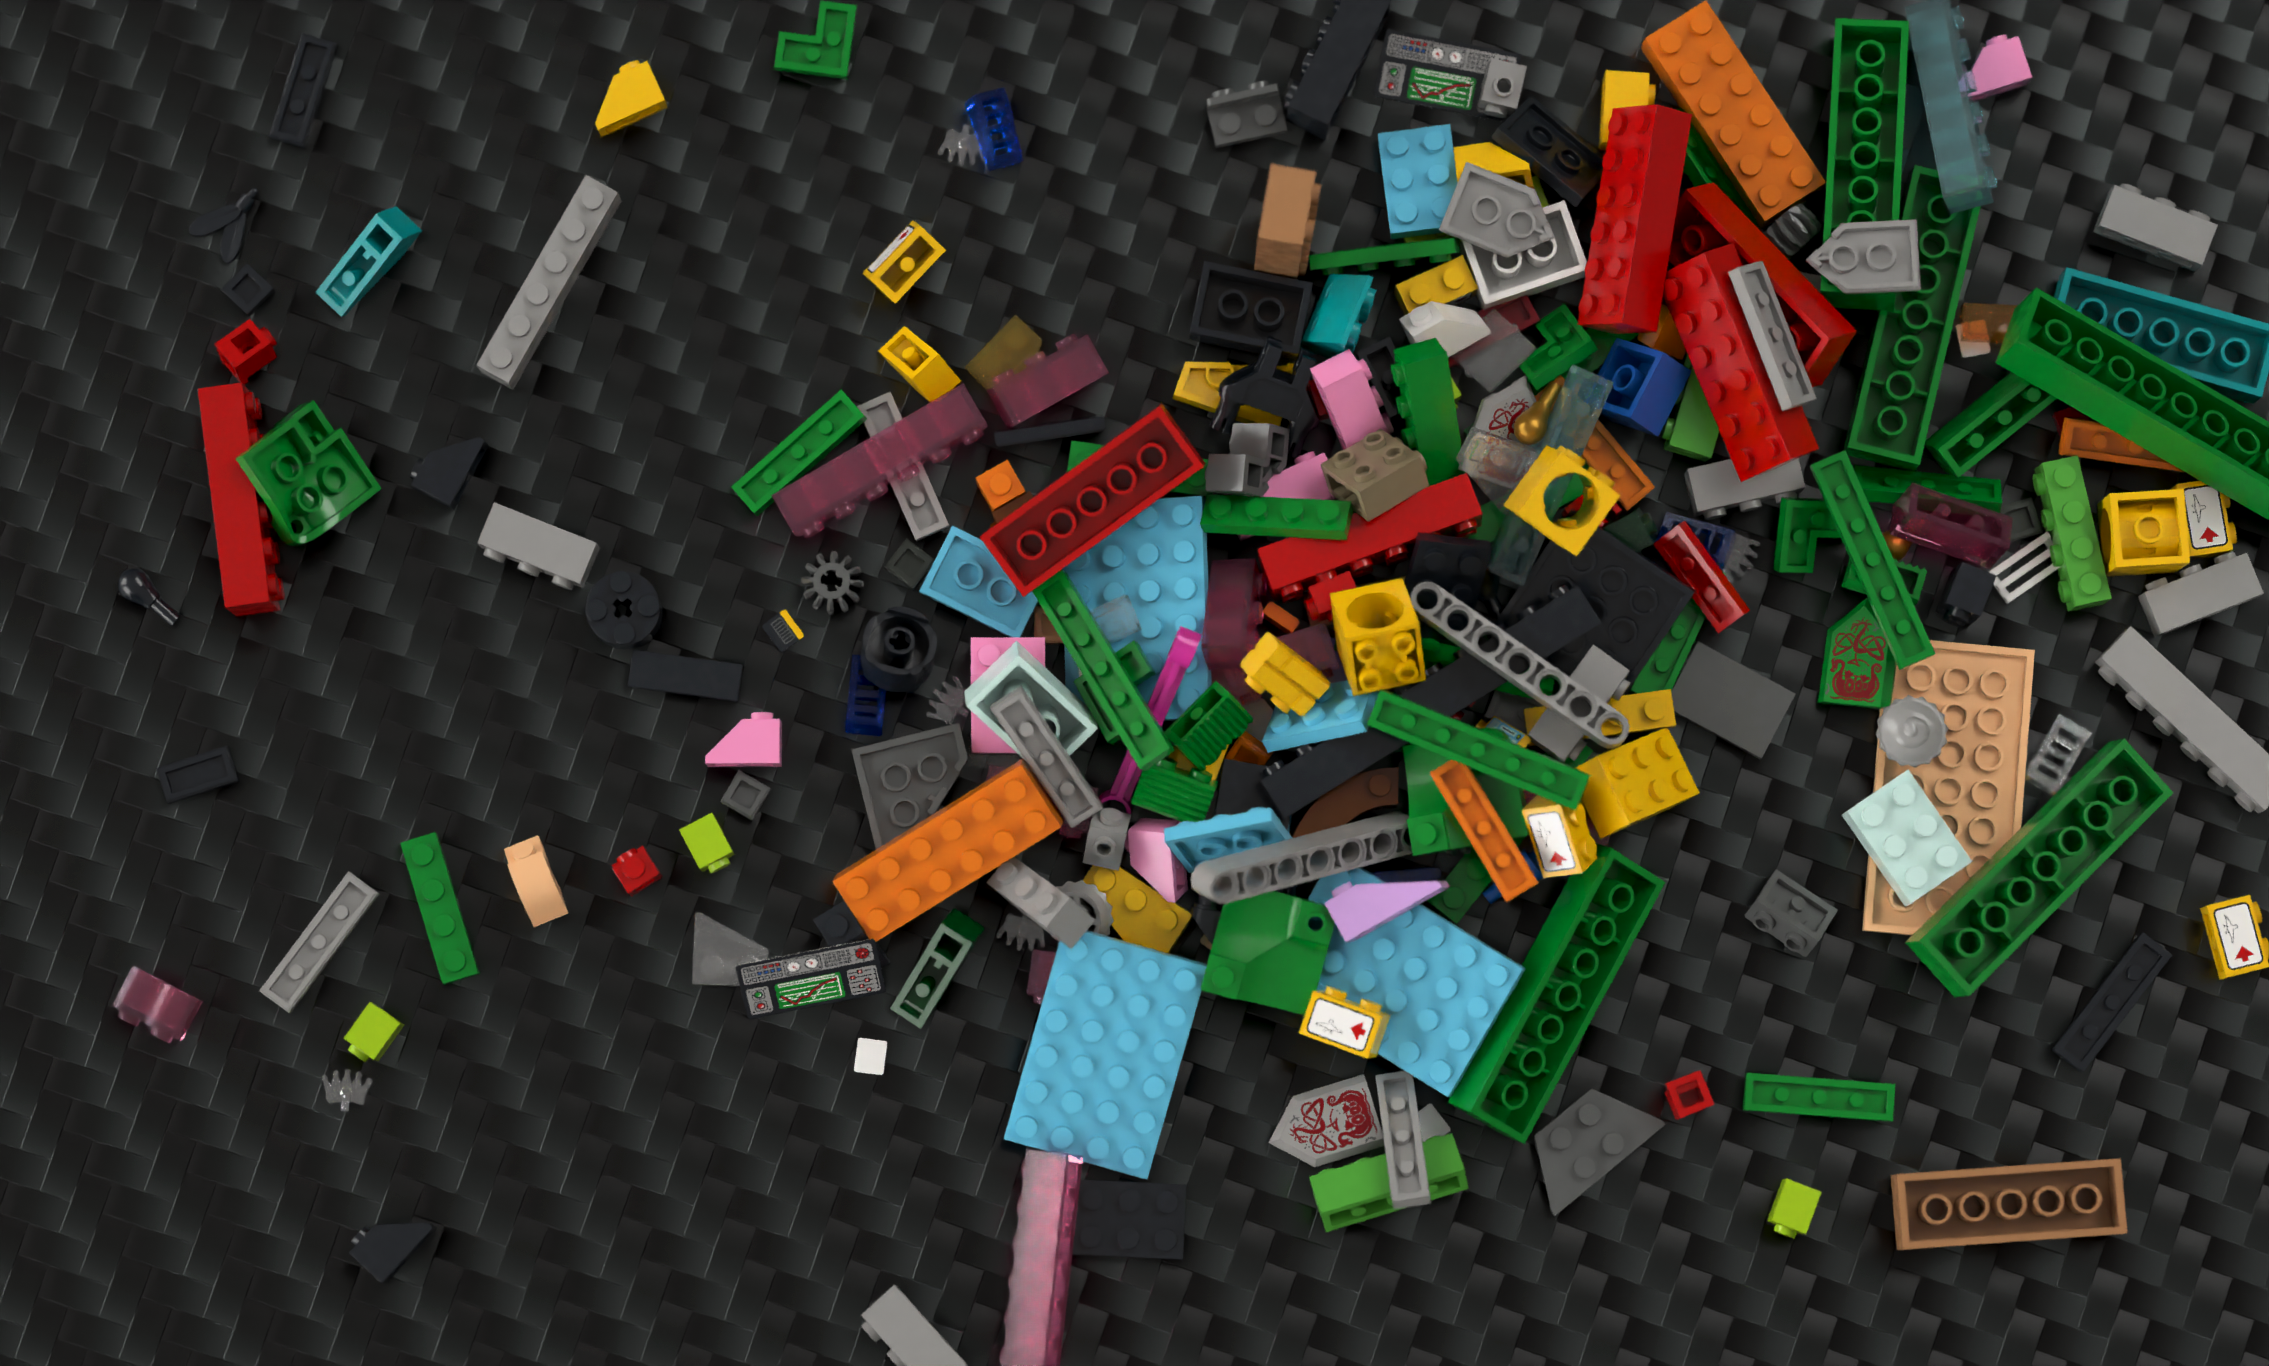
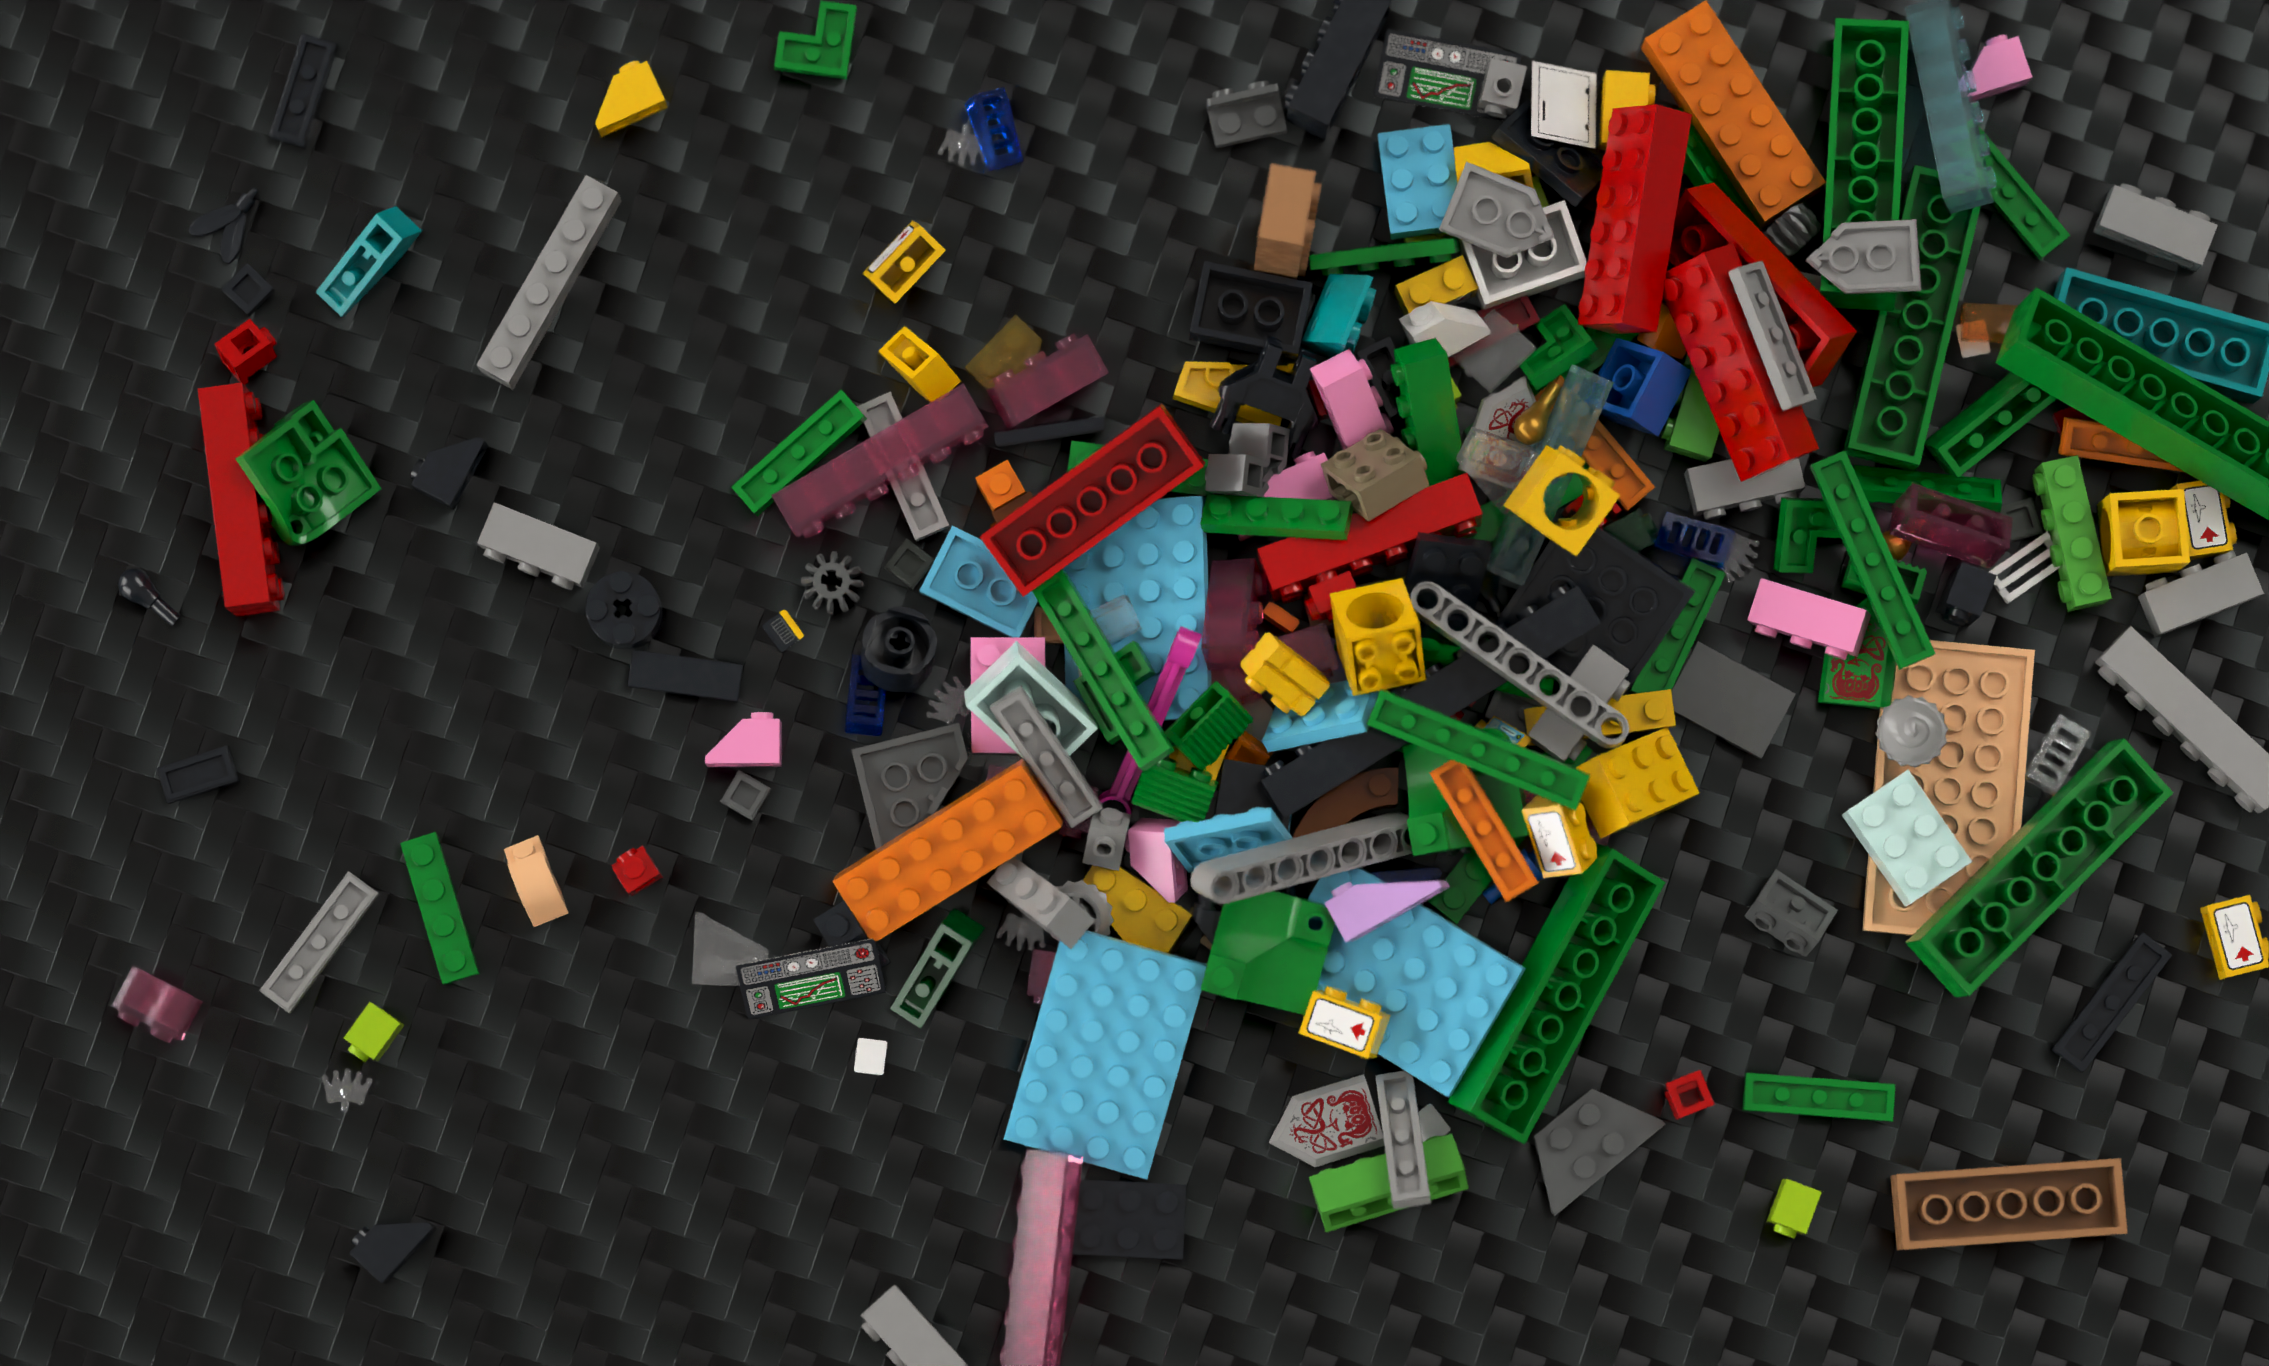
(707, 843): lime brick -> none
(1563, 104): none -> white sticker
(1699, 571): red plate -> none
(1808, 619): none -> bright pink brick
(2023, 207): none -> green plate

